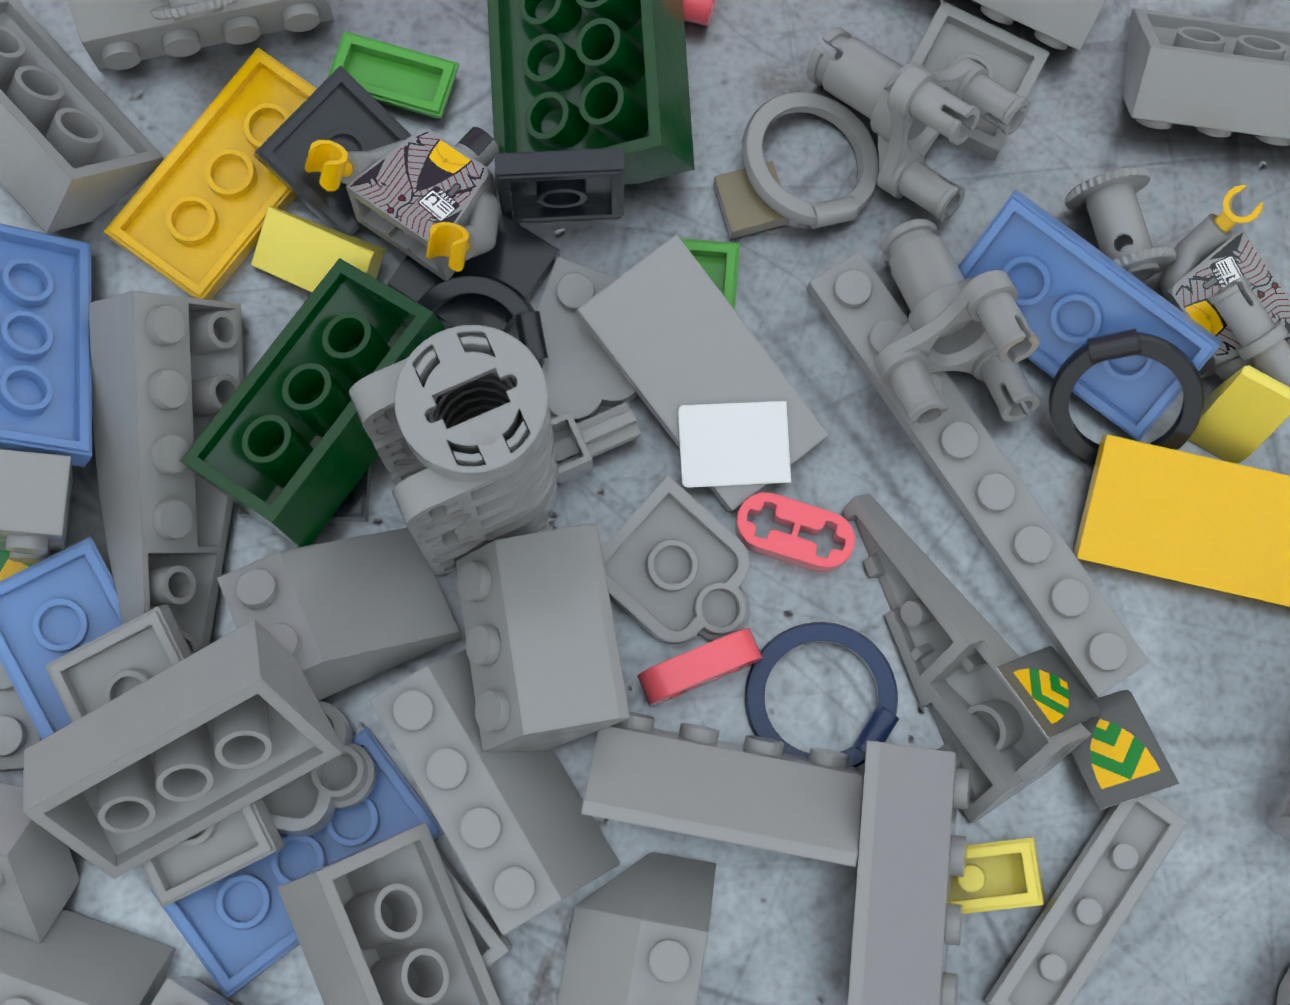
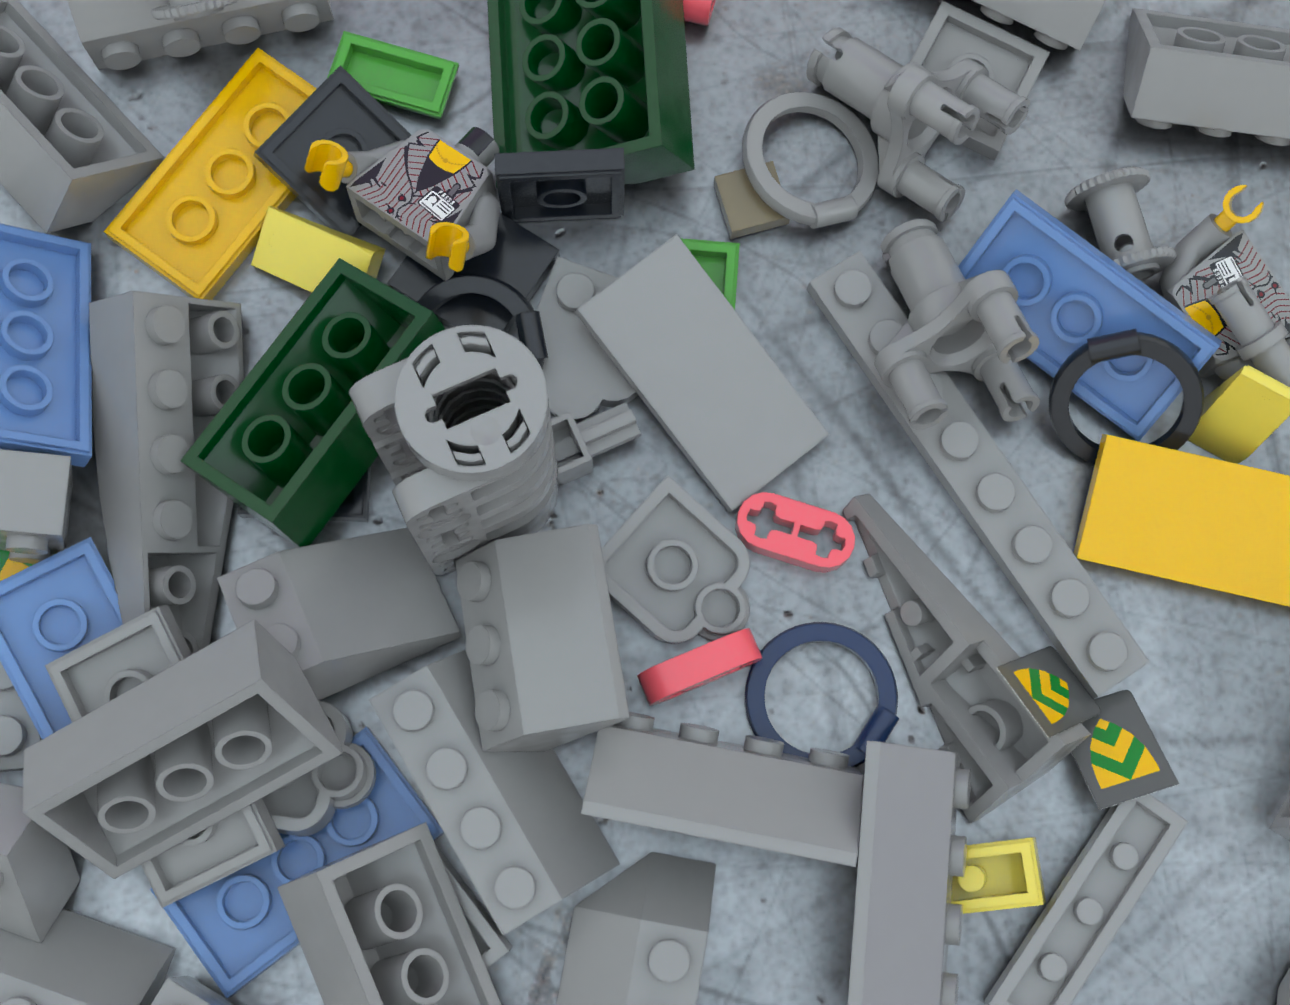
(734, 444): white sticker -> none

